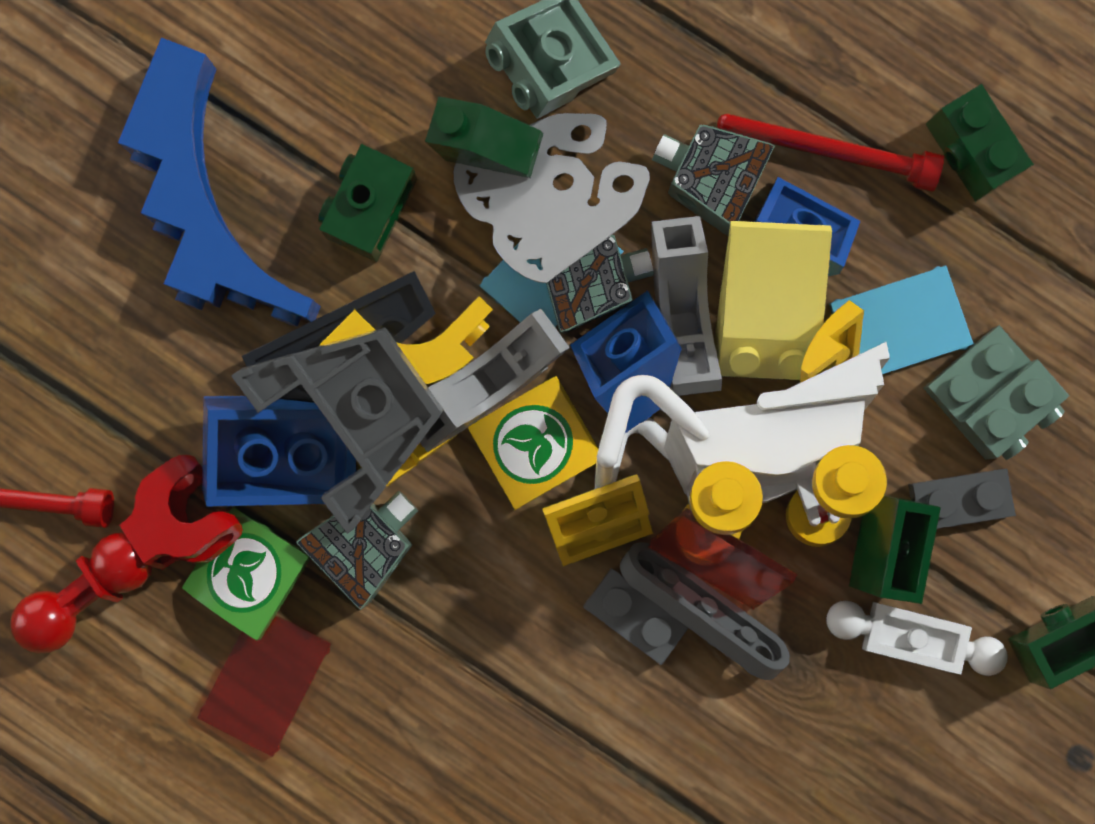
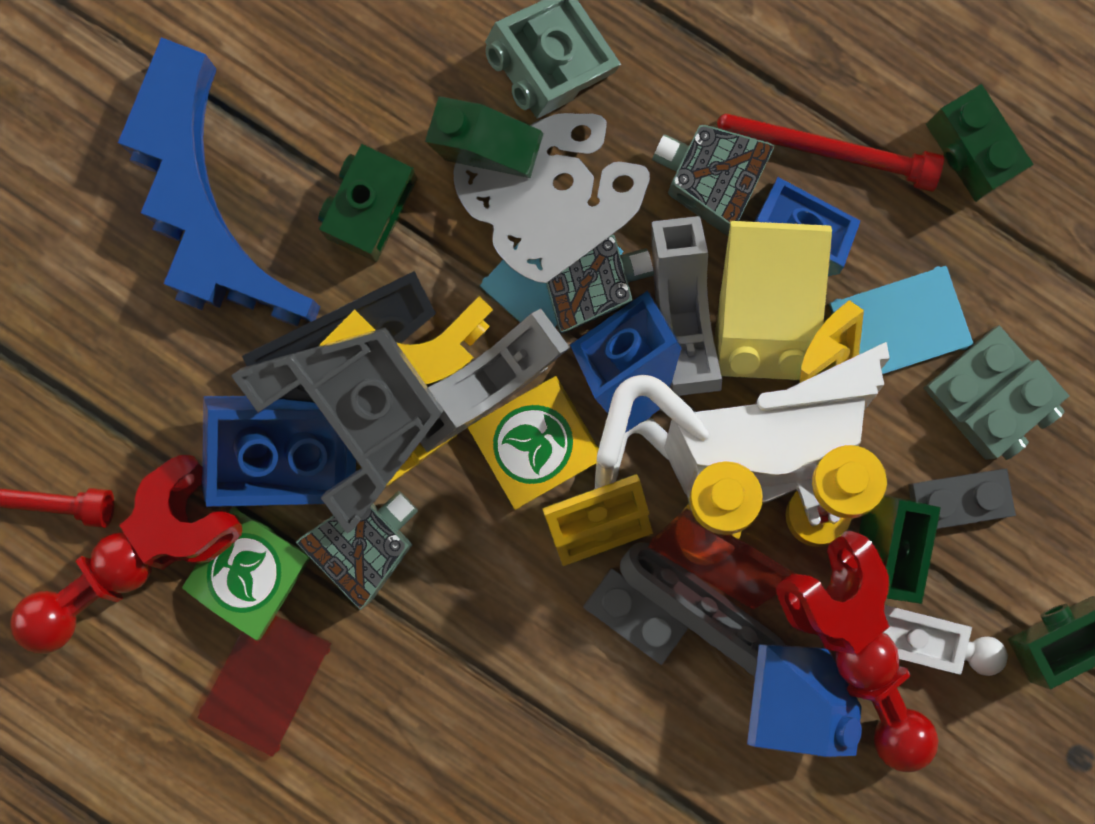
(802, 703): none -> blue slope
(853, 624): none -> red piece

